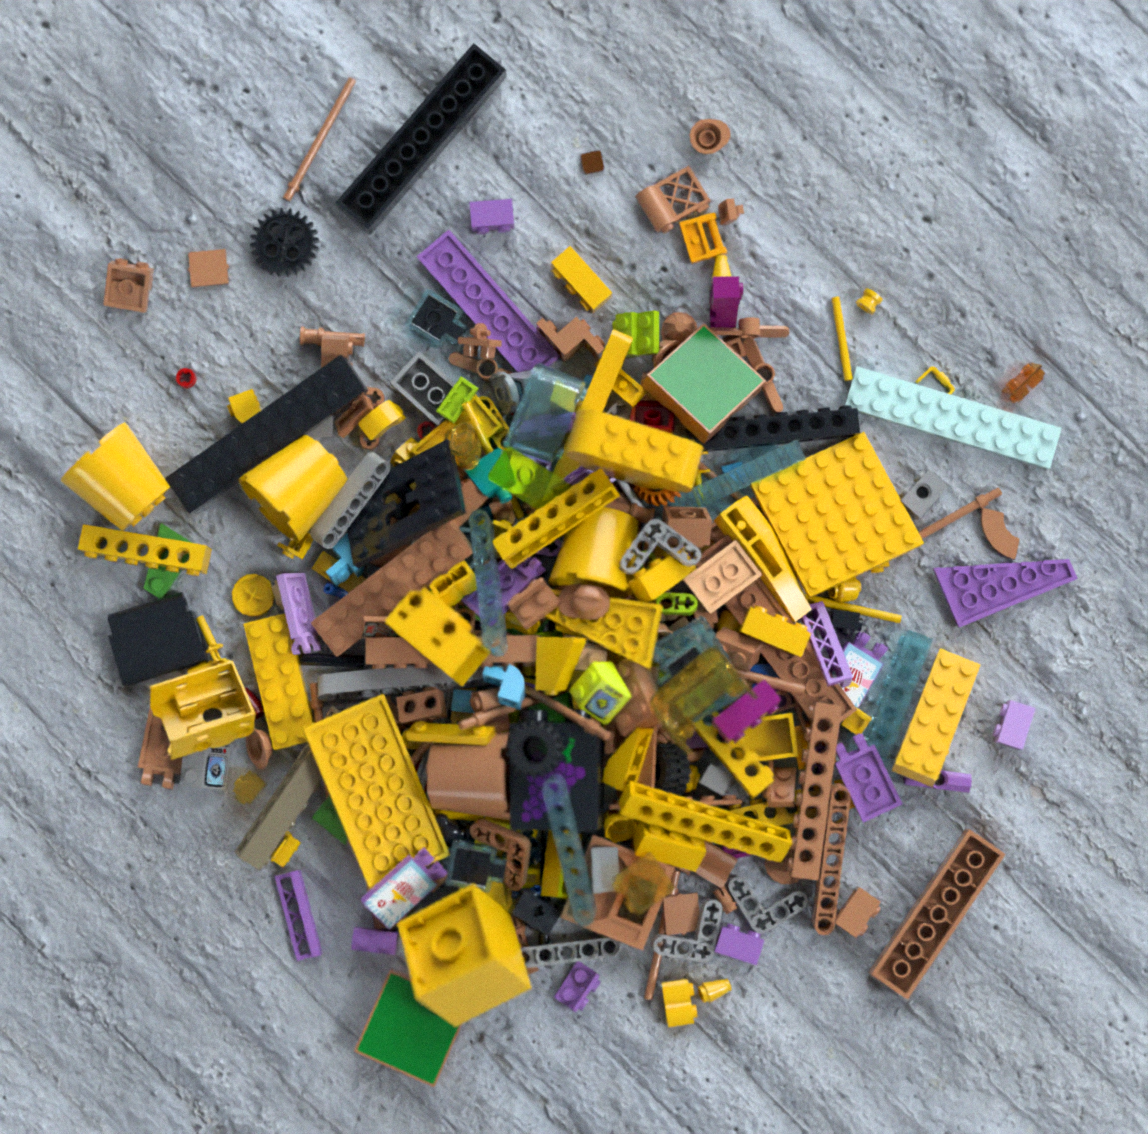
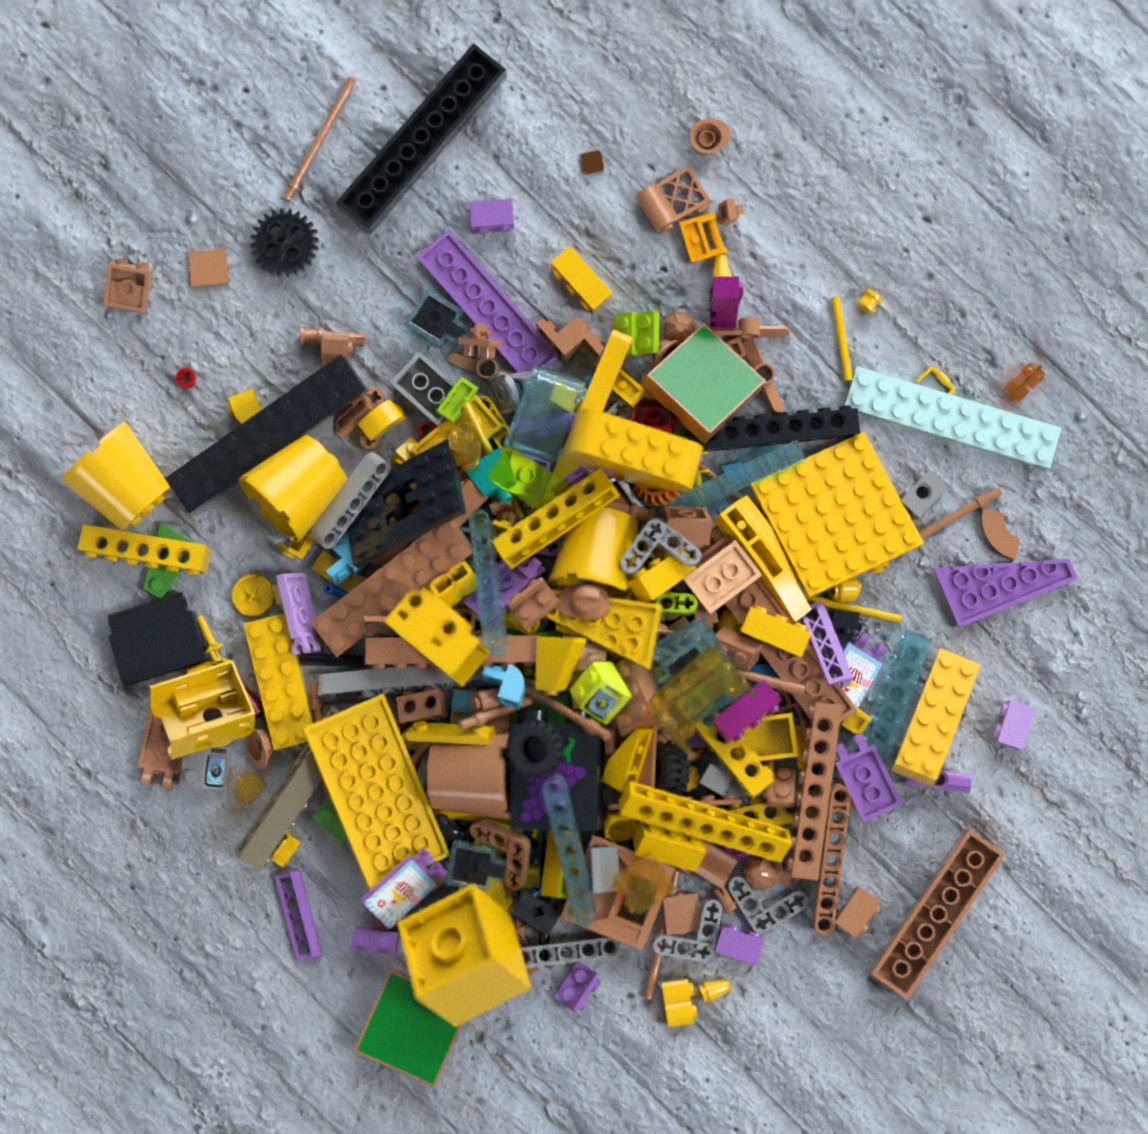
(762, 873): none -> nougat piece

